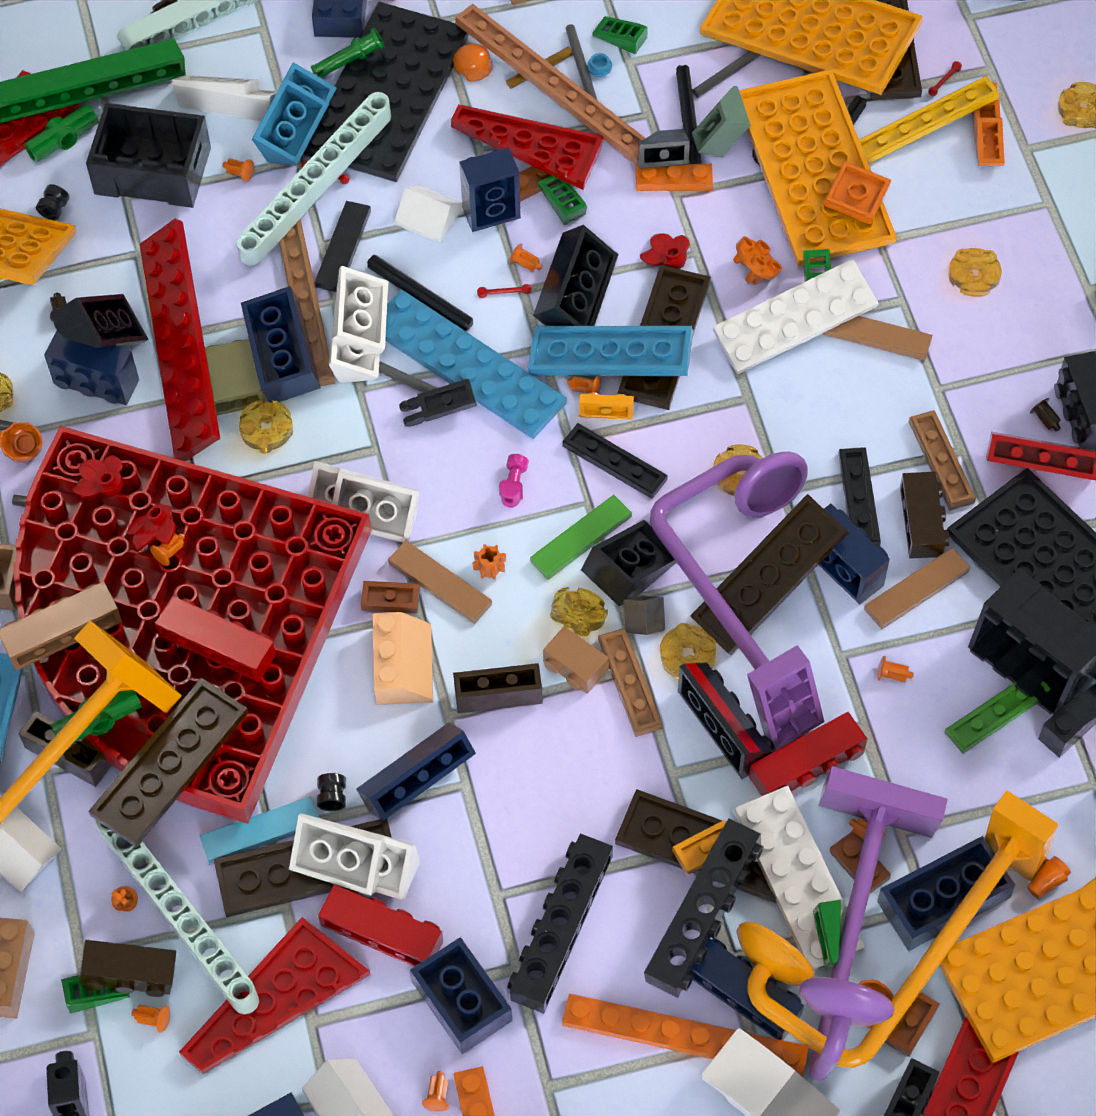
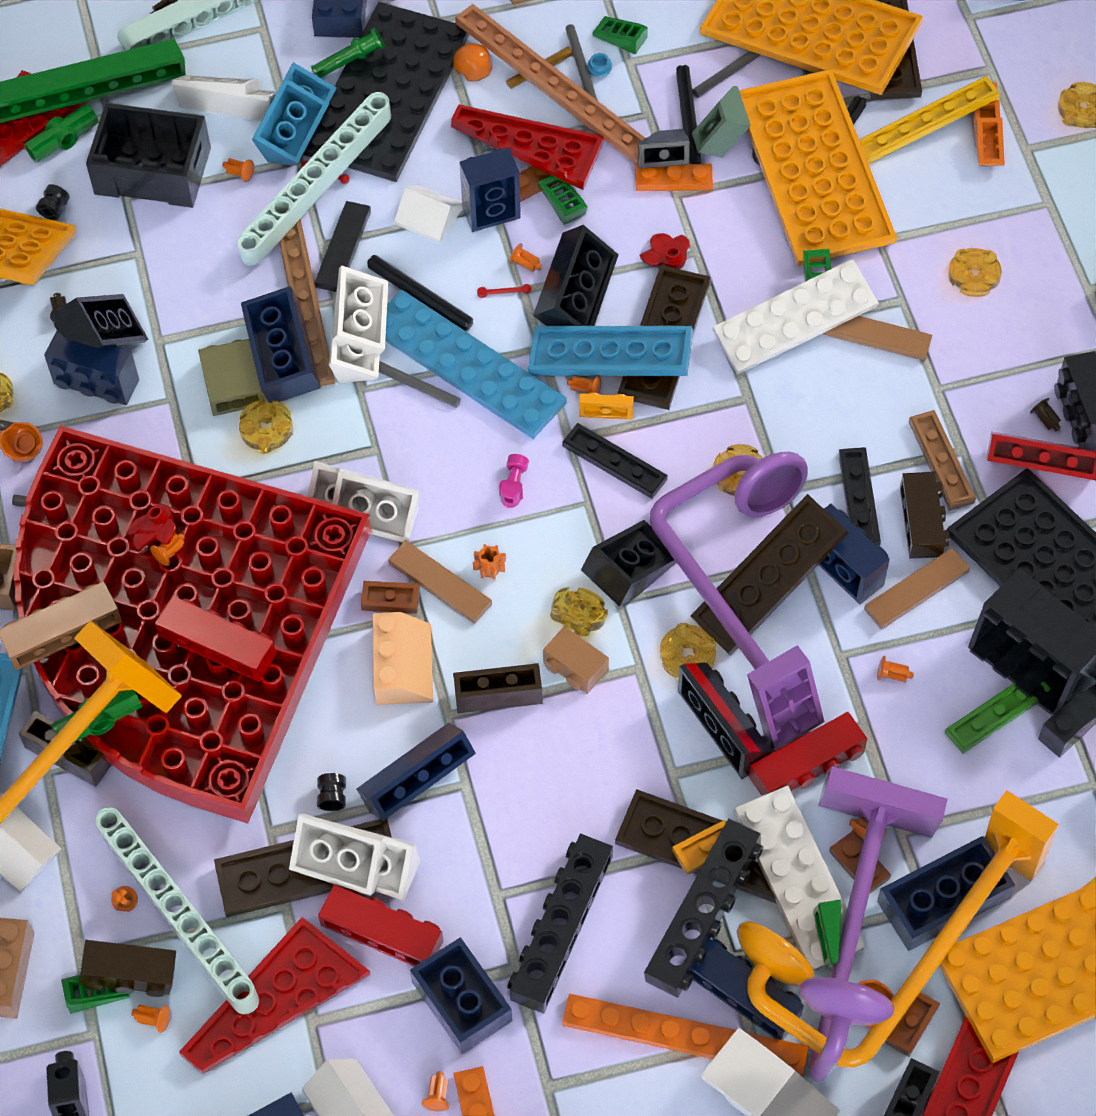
(100, 477): red plate -> none
(168, 762): dark brown plate -> none
(179, 341): red plate -> none
(258, 832): medium azure tile -> none
(439, 402): black hinge -> none
(580, 537): bright green tile -> none
(630, 682): medium nougat tile -> none
(644, 614): flat silver panel -> none
(757, 259): orange plate -> none
(857, 192): orange plate -> none
(956, 67): red hinge -> none
(1050, 876): orange cone -> none

